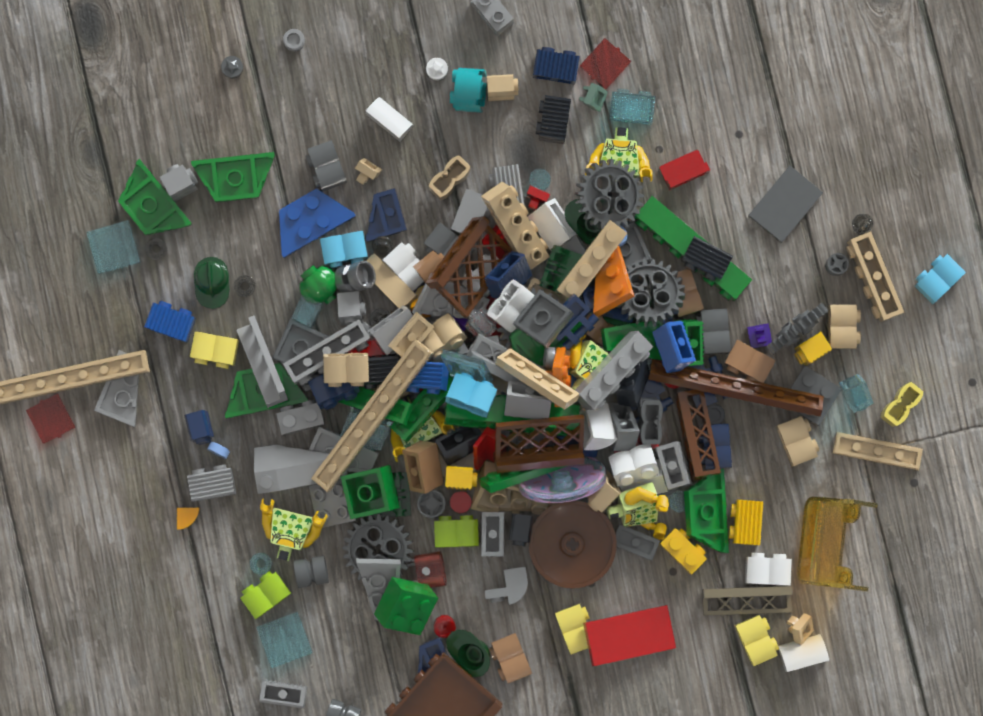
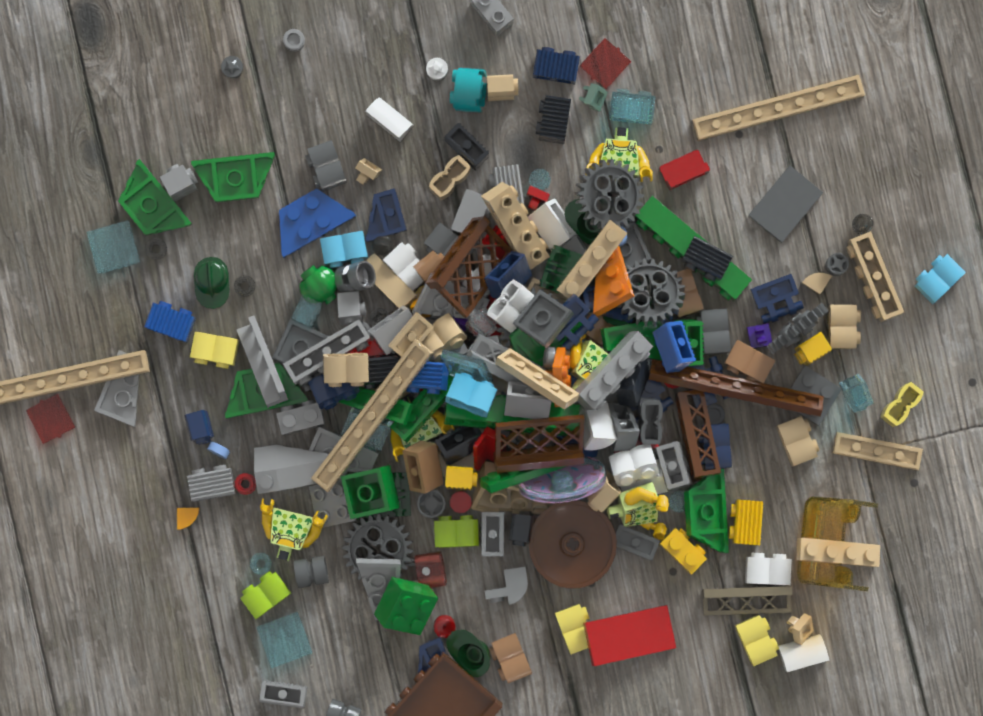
(238, 484): none -> red plate
(466, 146): none -> black brick
(774, 292): none -> dark blue plate
(778, 107): none -> tan tile
(817, 282): none -> tan tile
(838, 552): none -> tan plate

